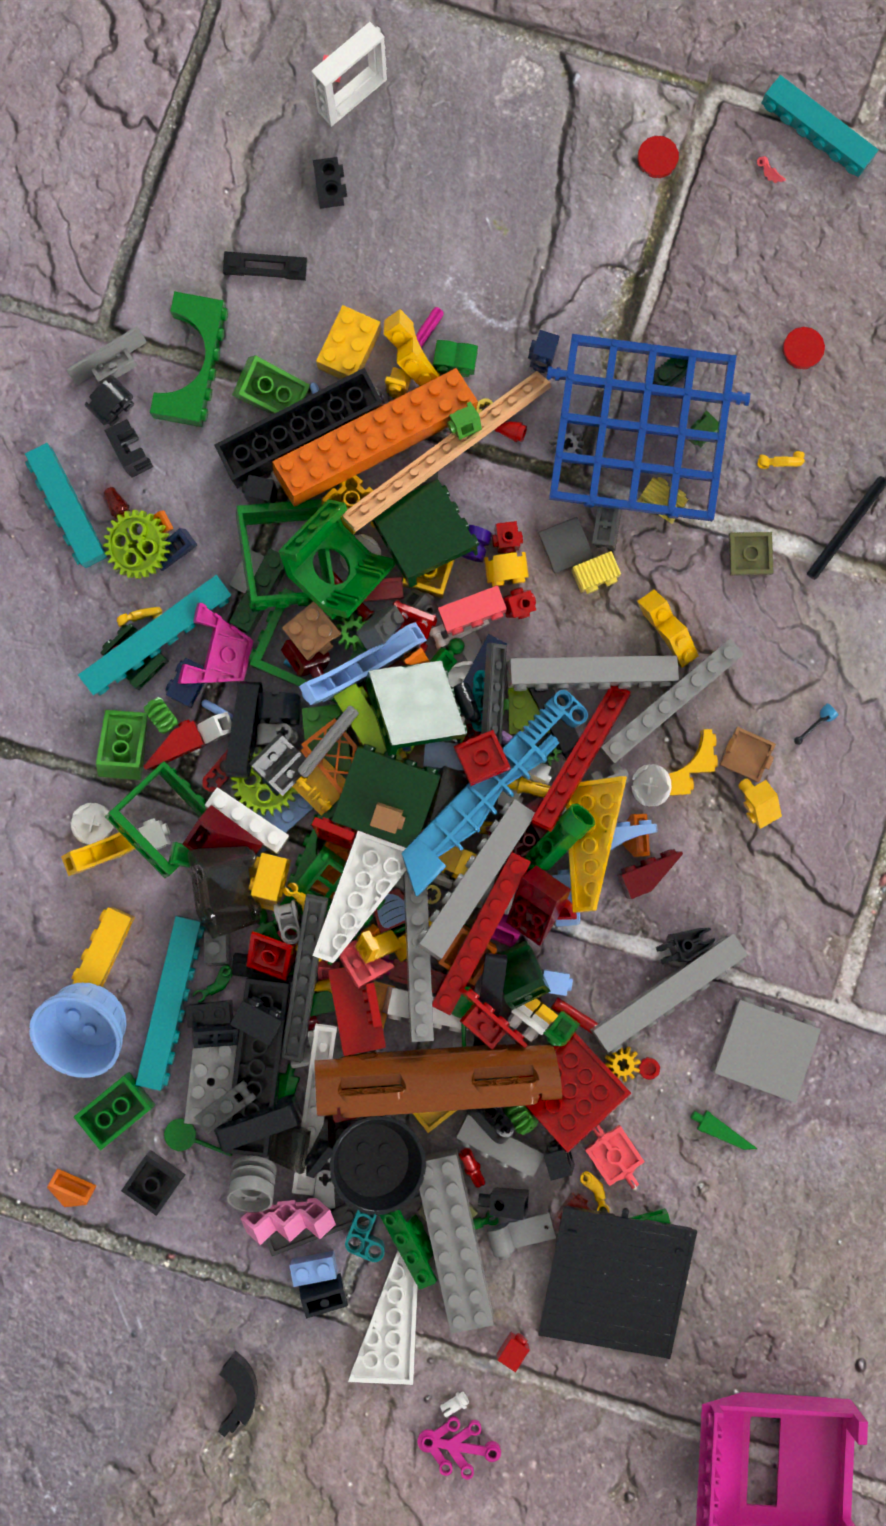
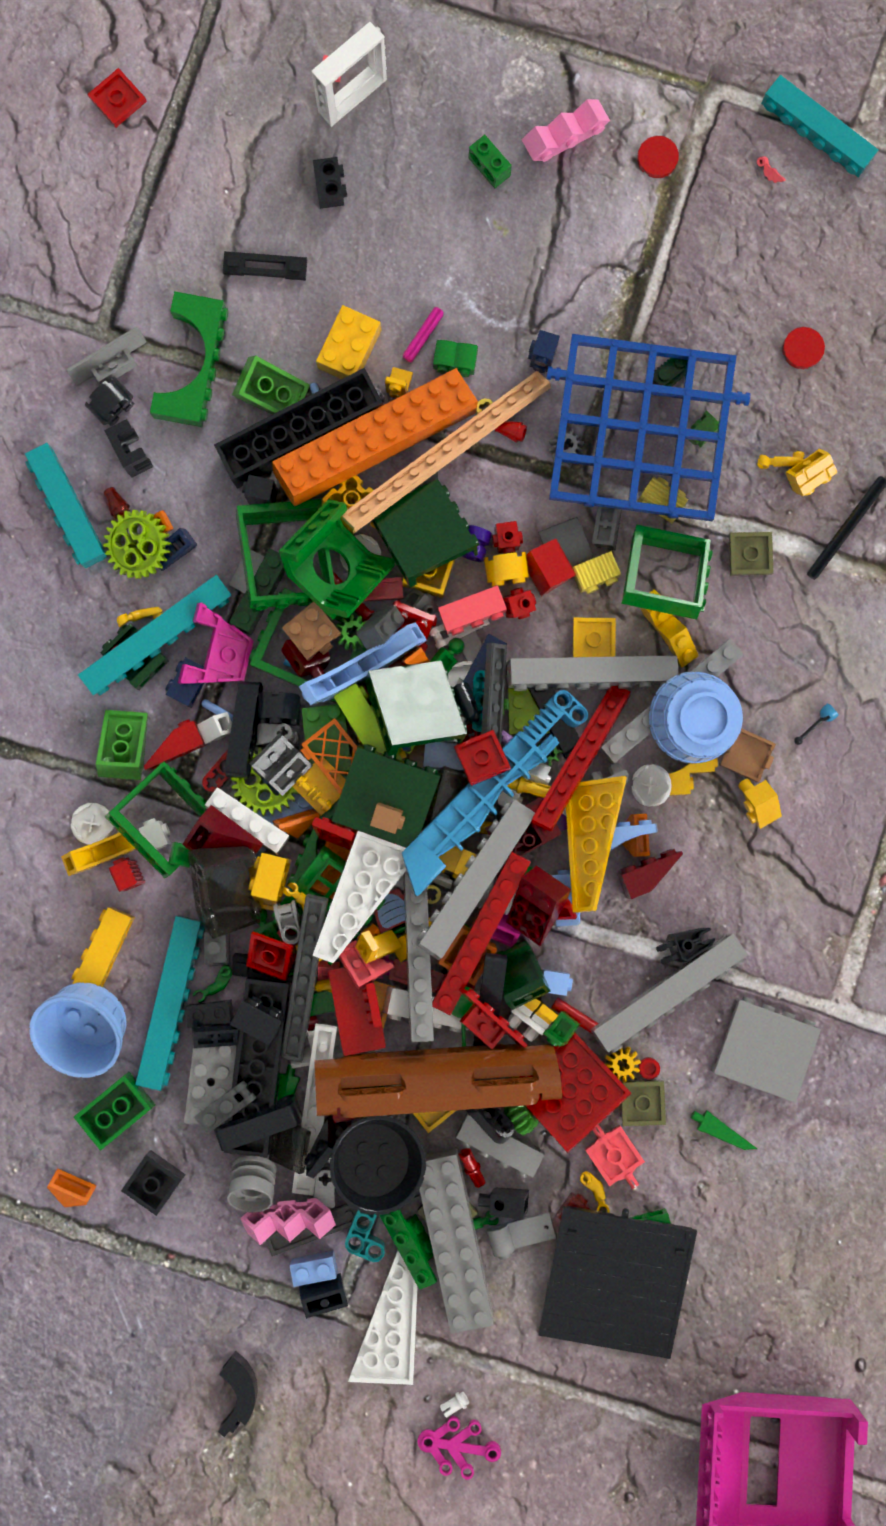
(117, 97): none -> red plate
(126, 874): none -> red brick
(160, 715): bright green gear -> none
(182, 1136): green piece -> none
(296, 823): none -> orange slope
(328, 741): light grey axle -> none
(410, 356): yellow arch -> none
(464, 422): bright green brick -> none
(489, 161): none -> green brick
(513, 1351): red brick -> none
(549, 567): none -> red slope
(558, 1161): black brick -> none
(566, 131): none -> bright pink brick
(568, 830): green beam -> none
(594, 637): none -> yellow plate
(644, 1104): none -> olive plate
(674, 542): none -> green window
(695, 717): none -> light blue piece
(811, 472): none -> yellow brick

